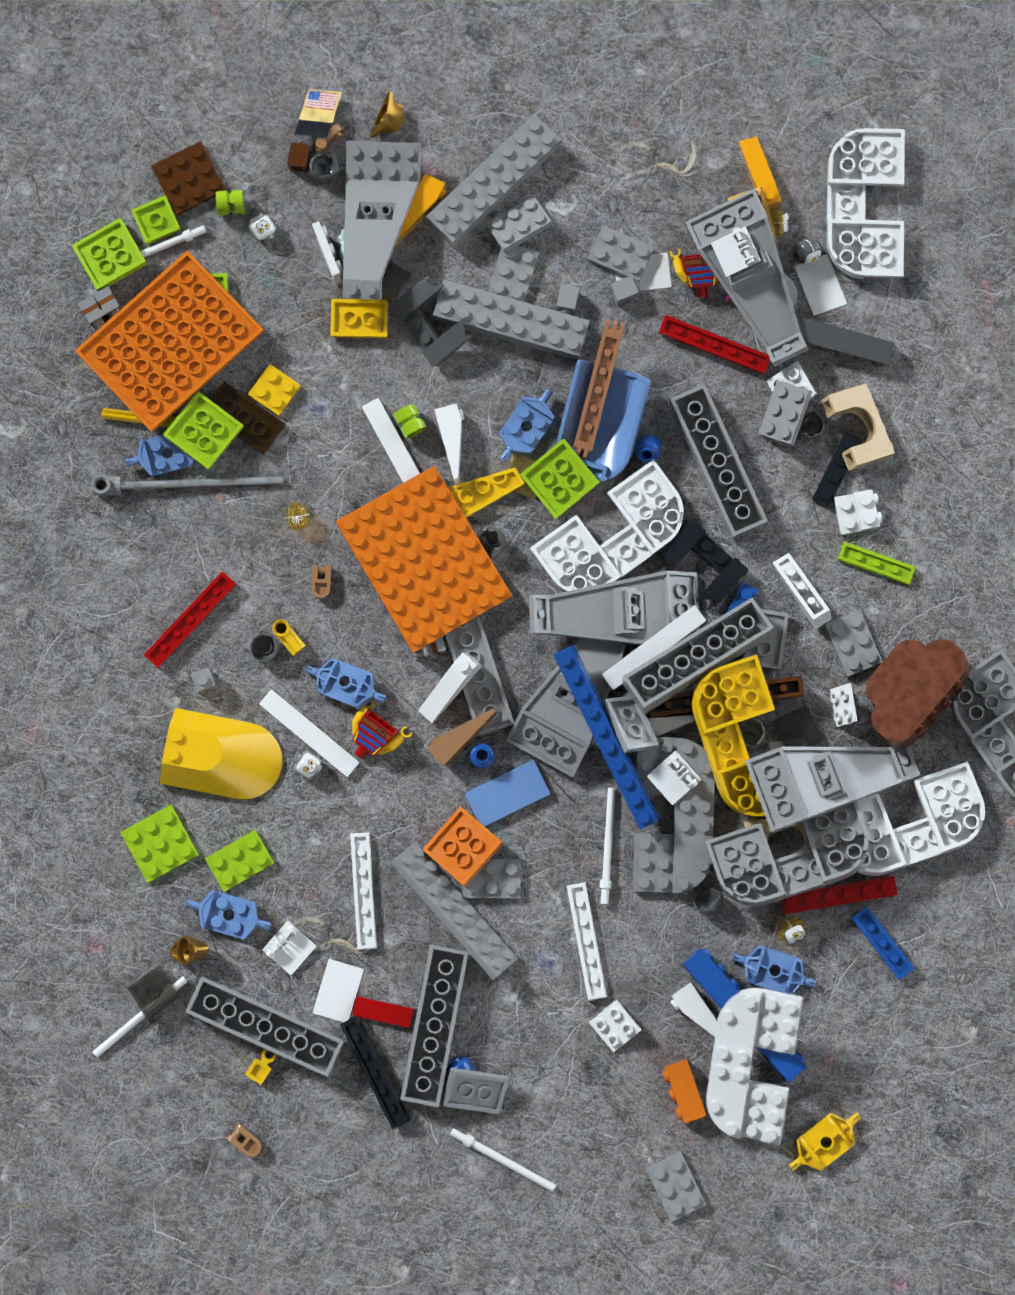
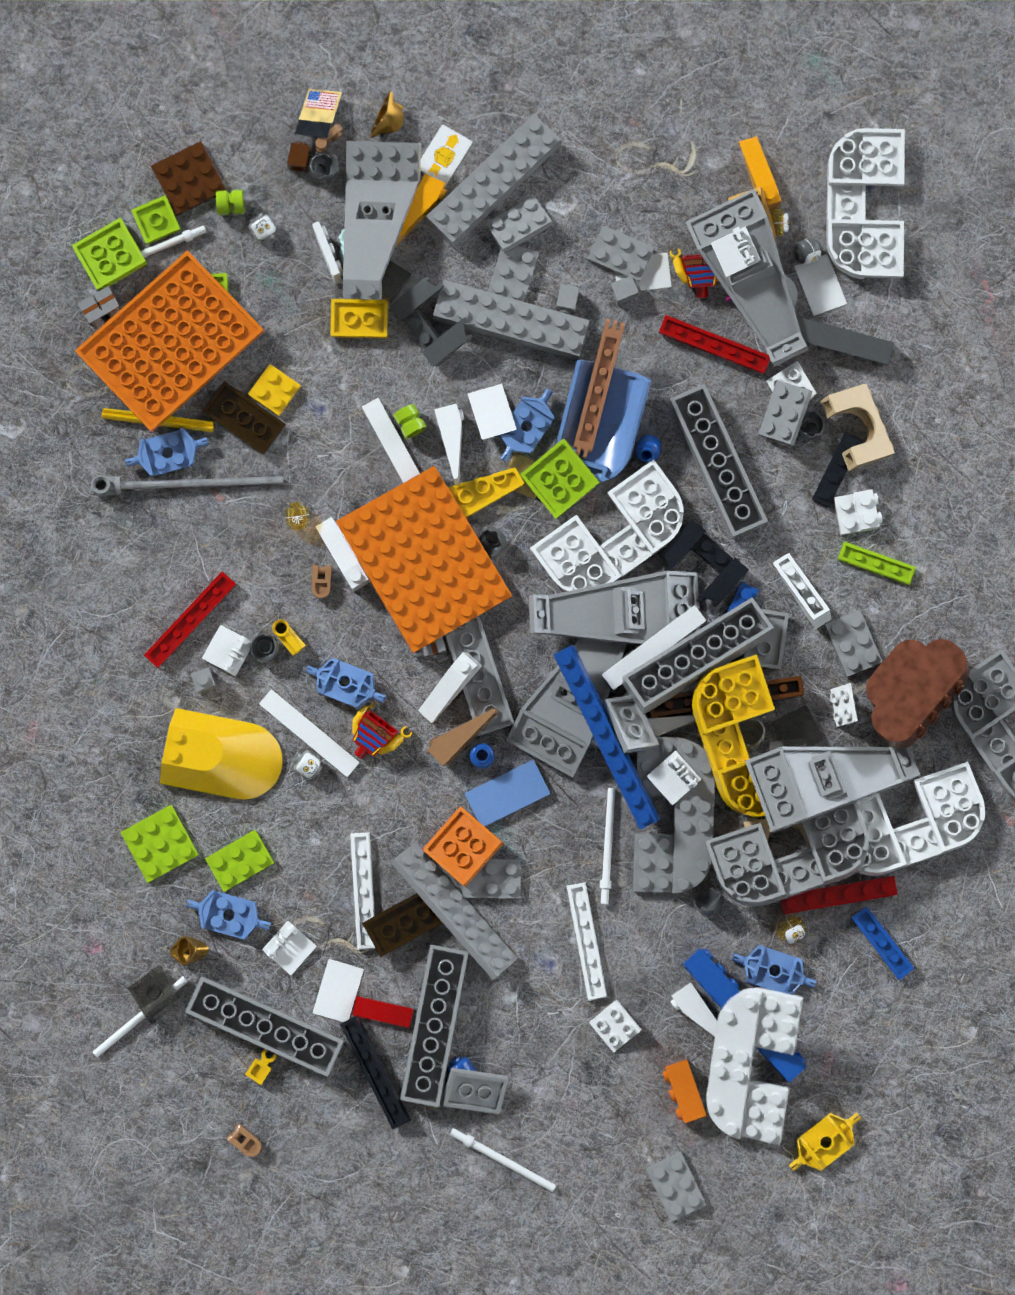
(203, 430): lime plate -> none
(227, 650): none -> white hinge
(342, 554): none -> white slope
(400, 924): none -> dark brown plate
(444, 154): none -> white sticker
(492, 411): none -> white sticker

